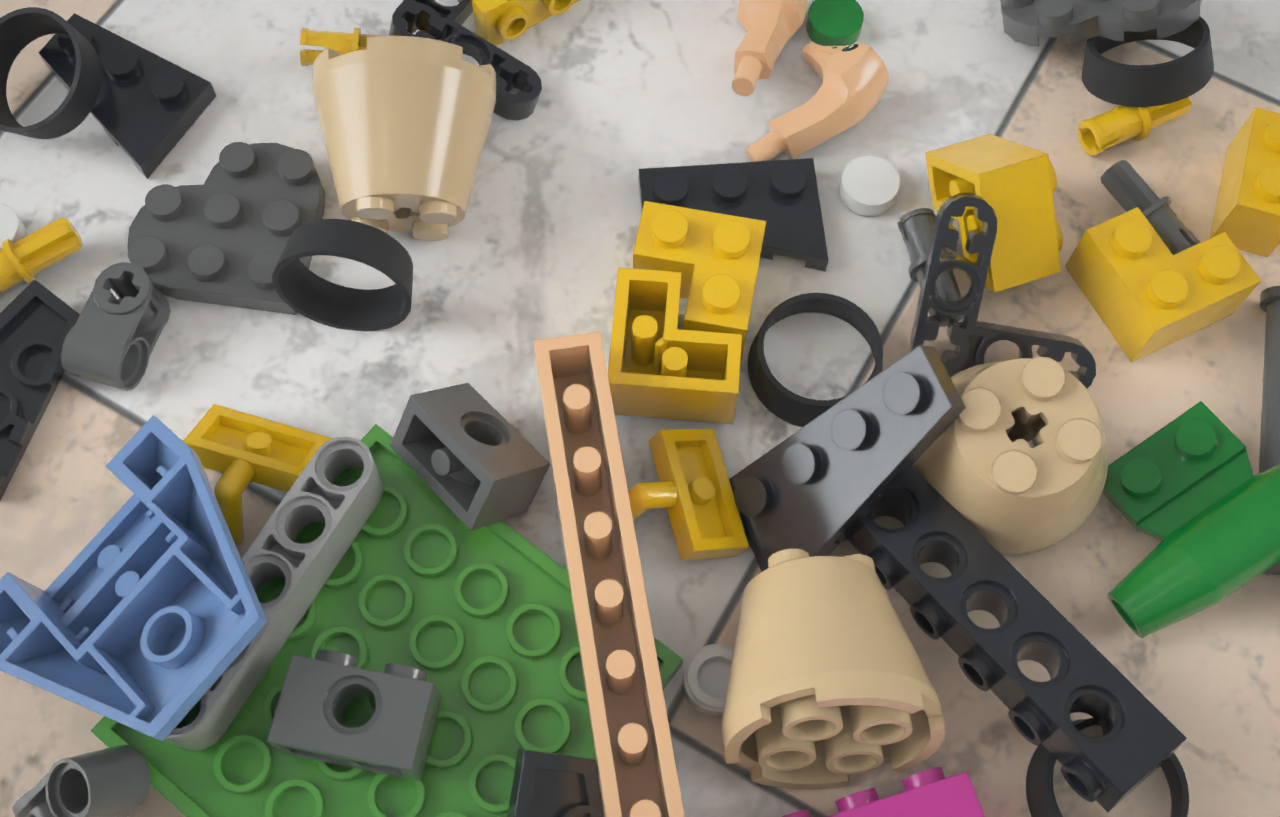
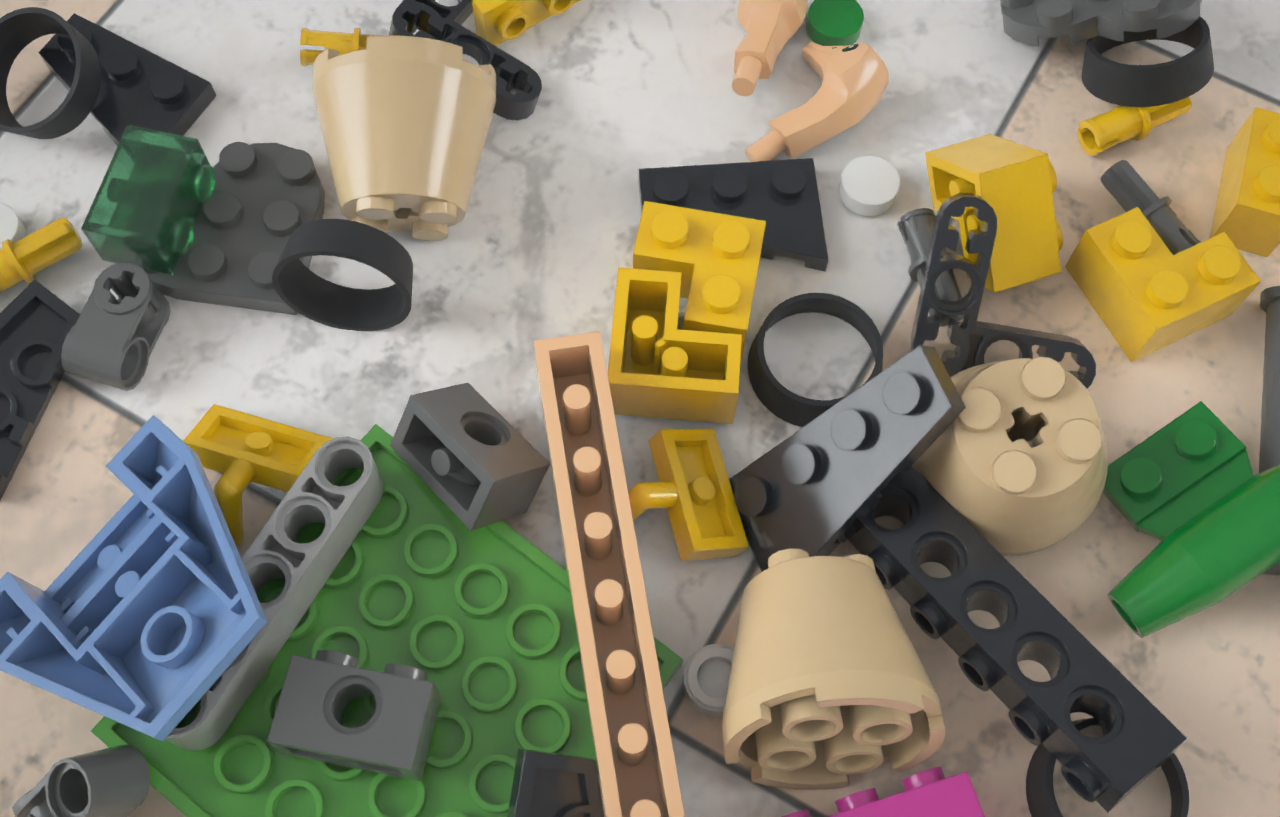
(150, 199): none -> clear green brick

